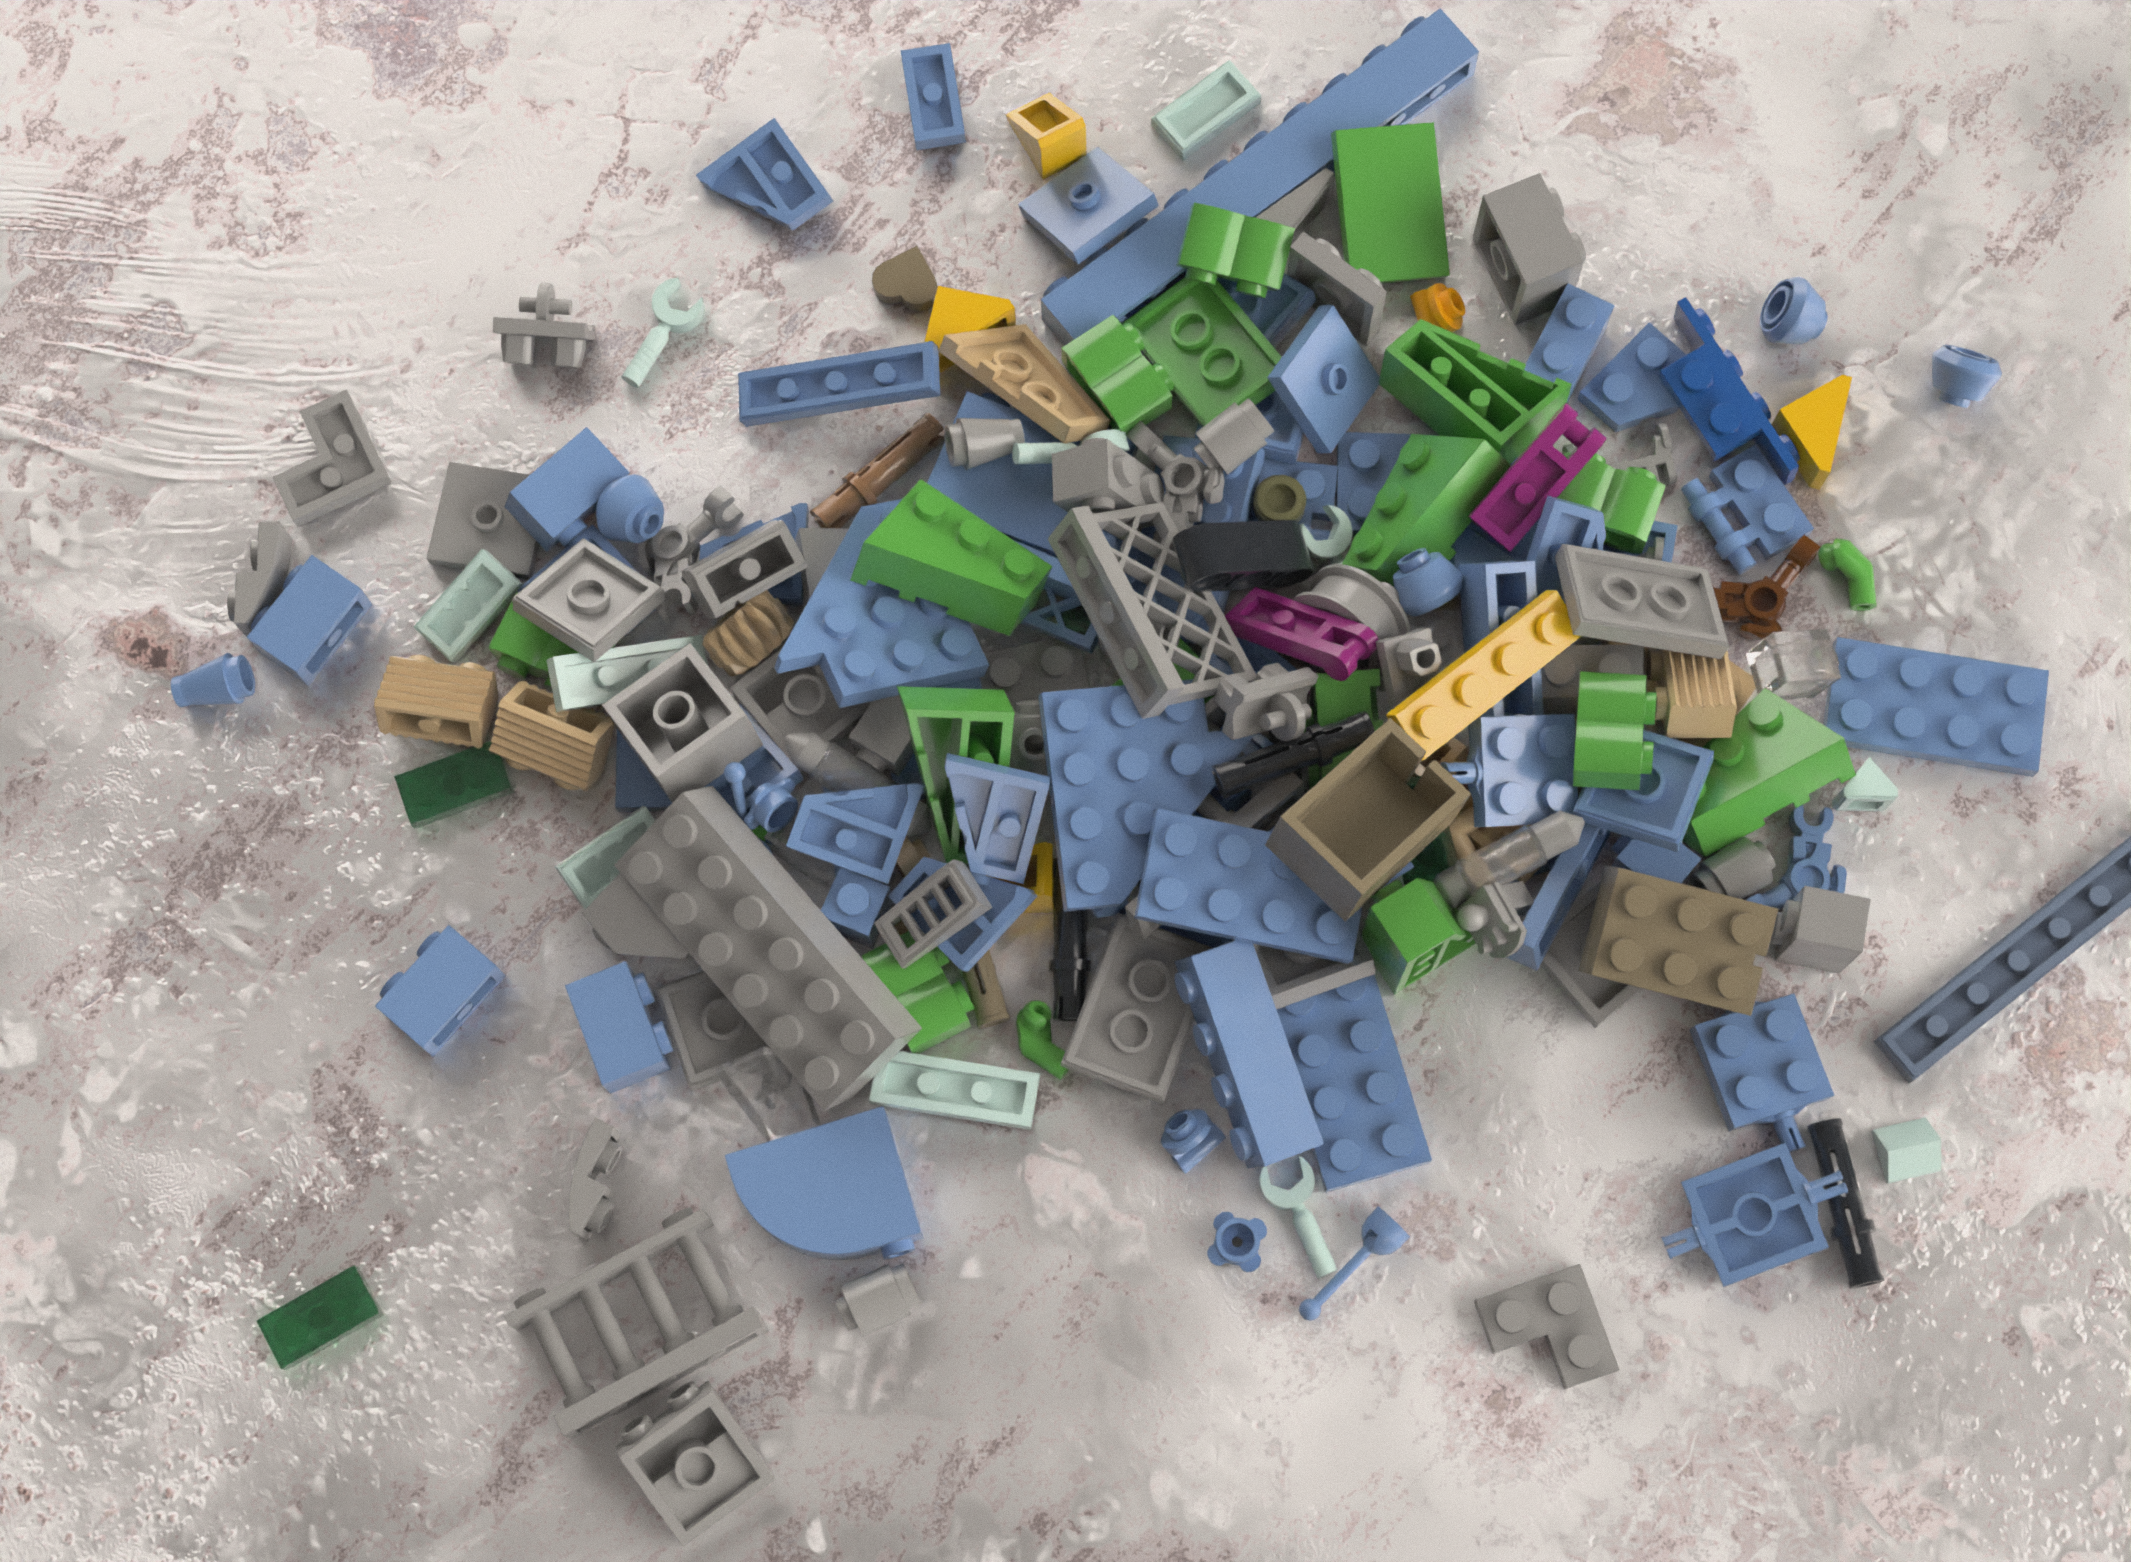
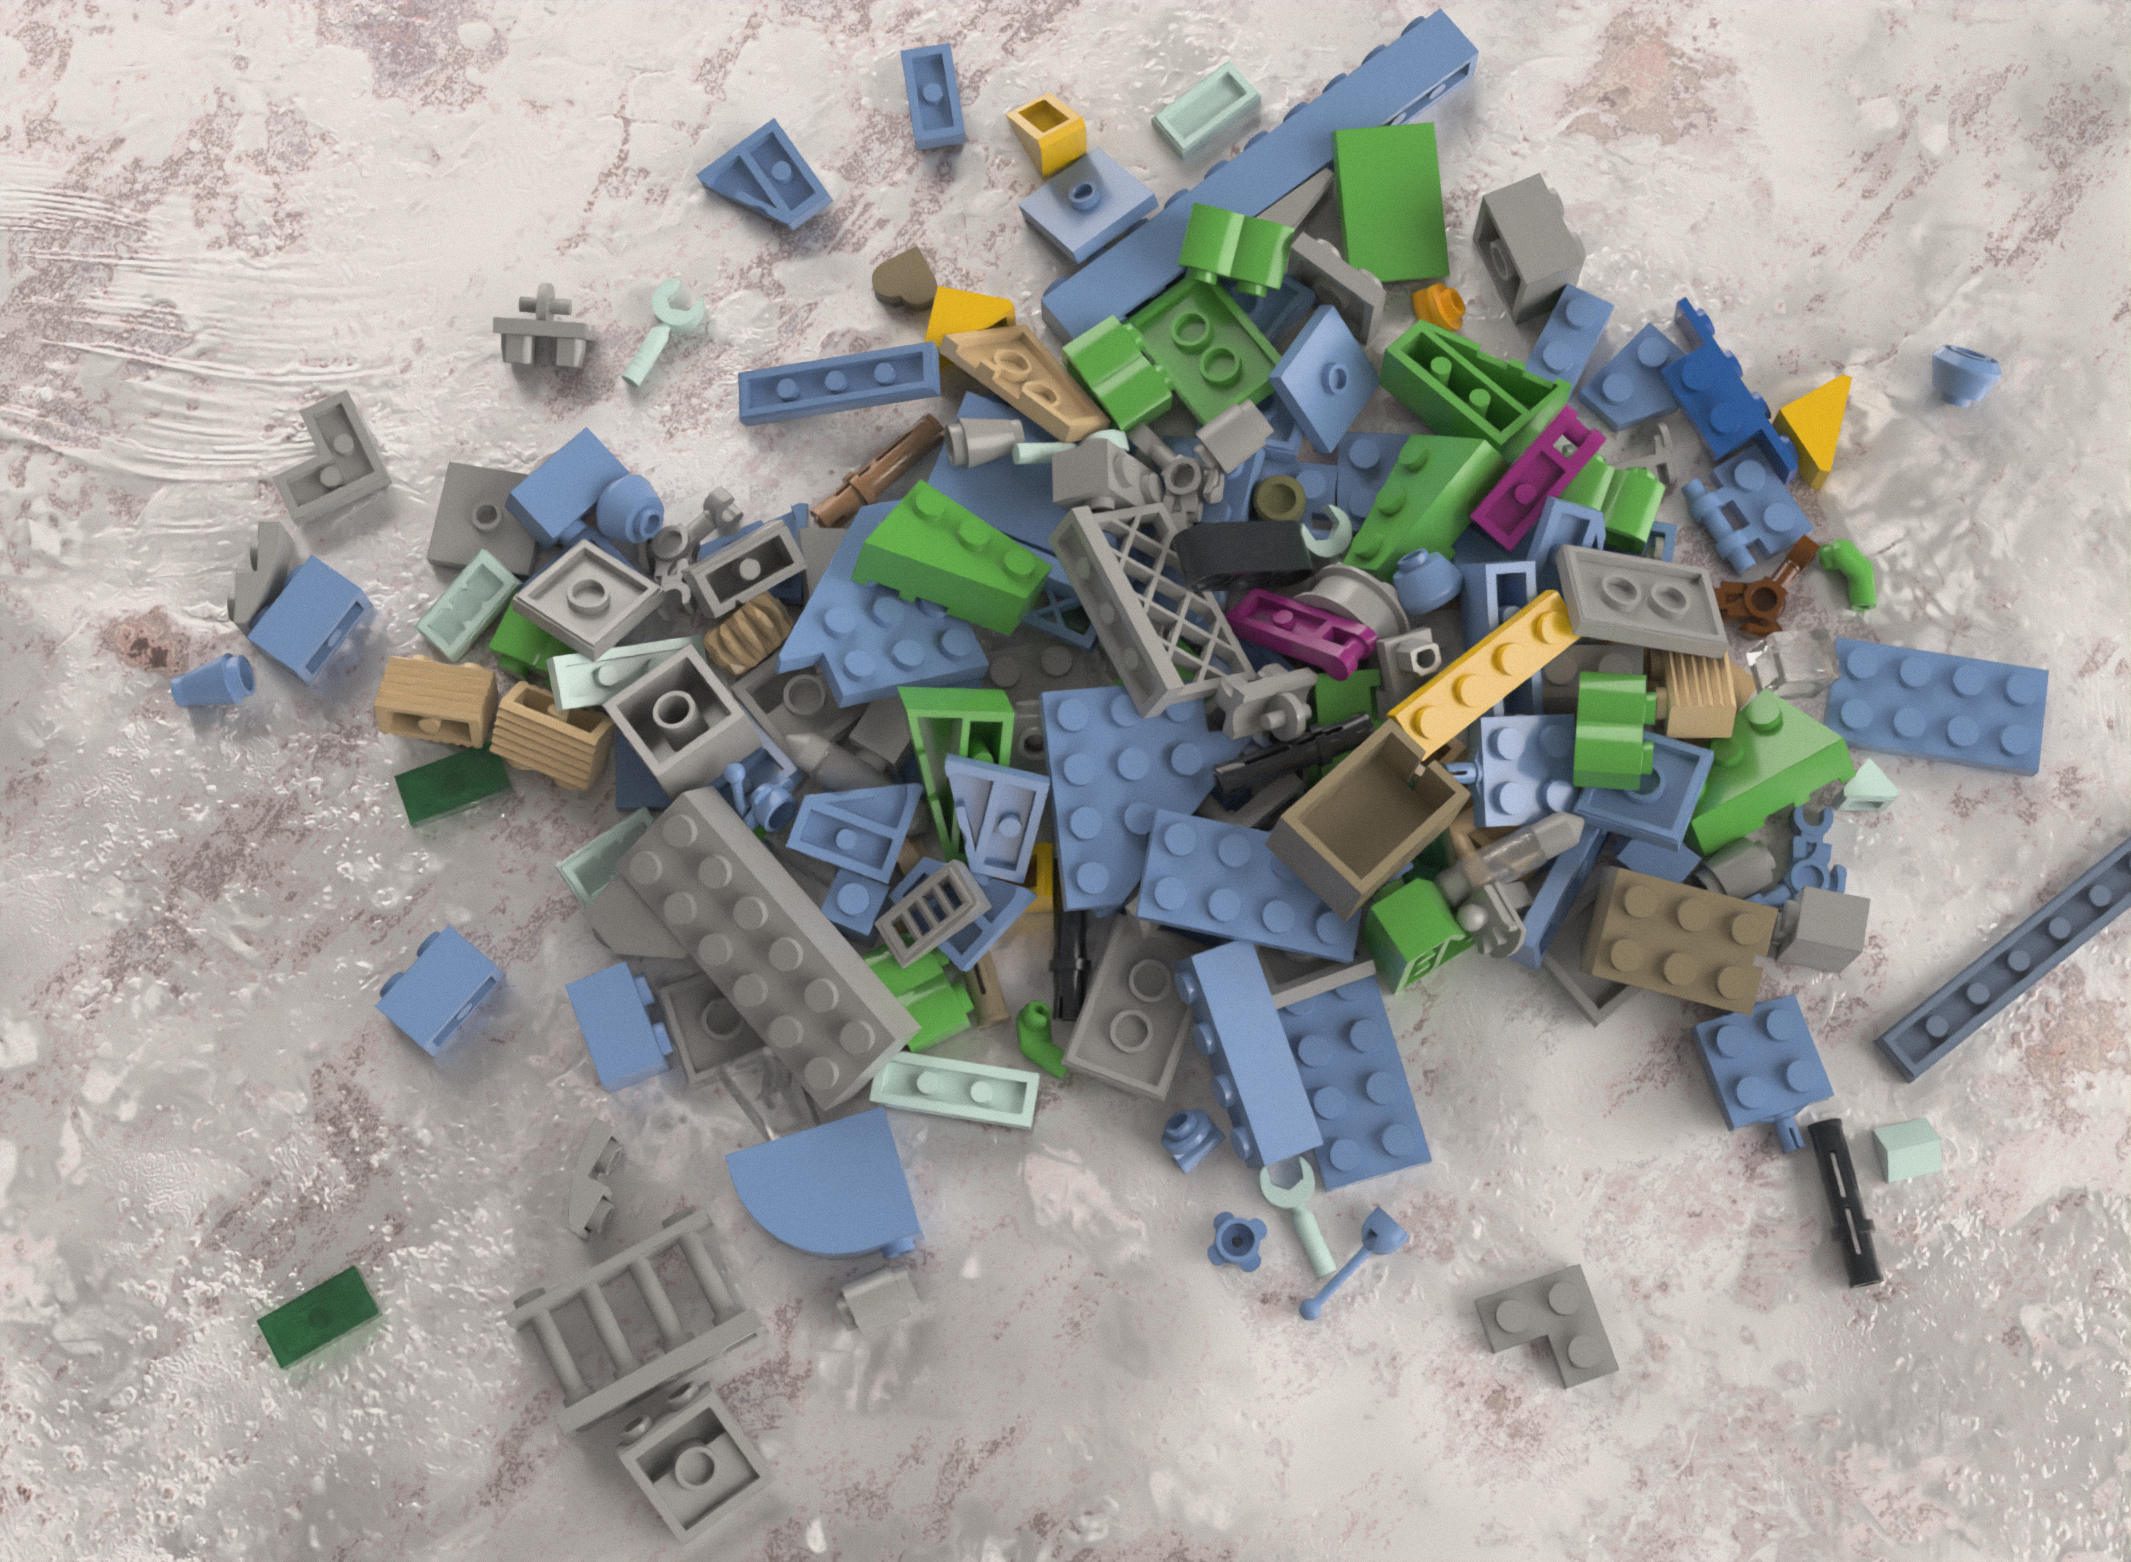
(1754, 1215): medium blue plate -> none
(1793, 313): medium blue cone -> none

